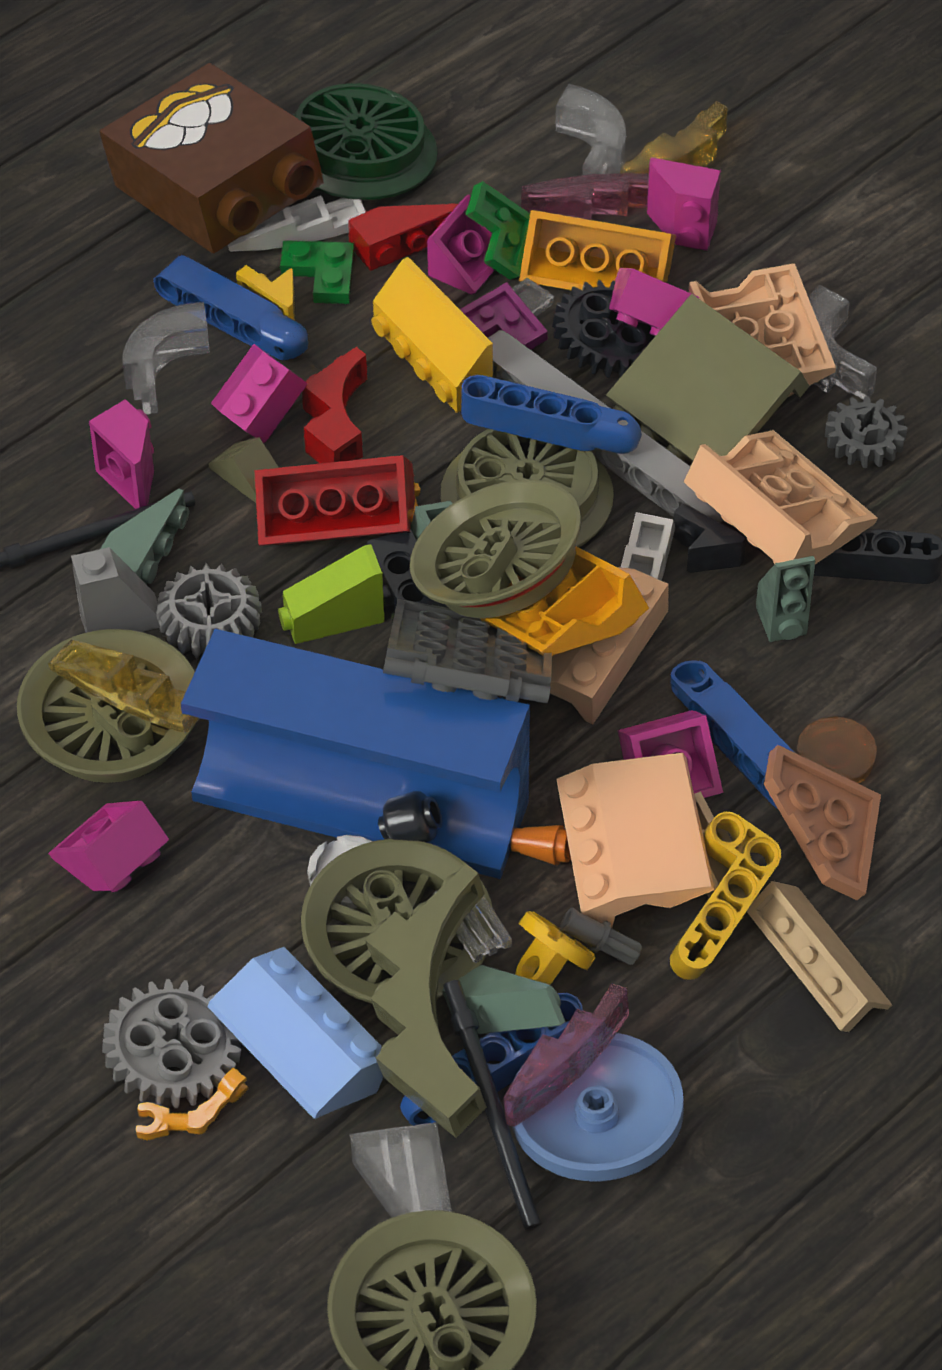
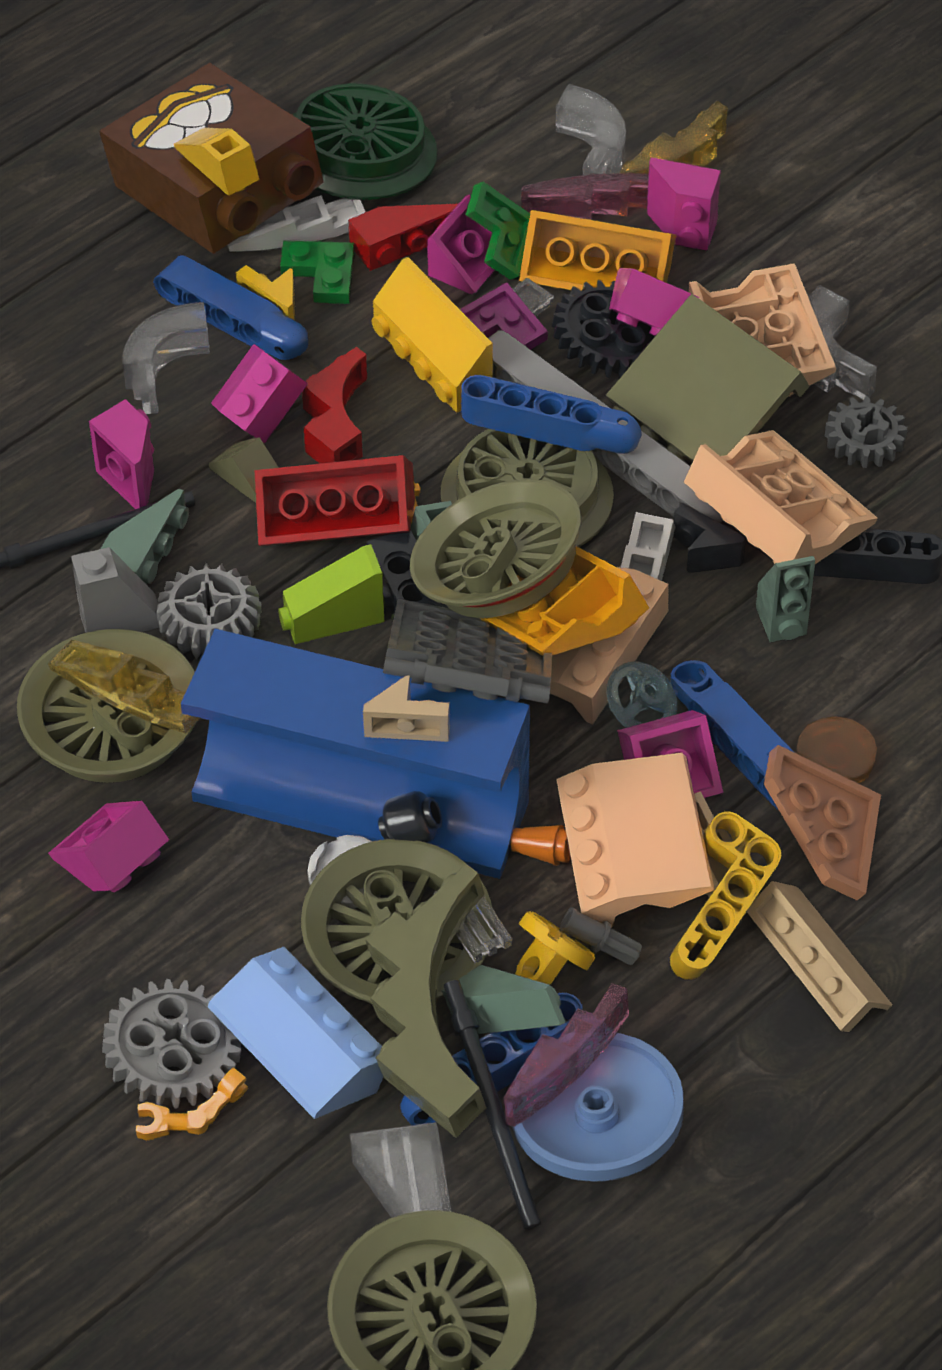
(221, 157): none -> yellow slope
(397, 717): none -> tan slope
(647, 692): none -> clear light blue piece

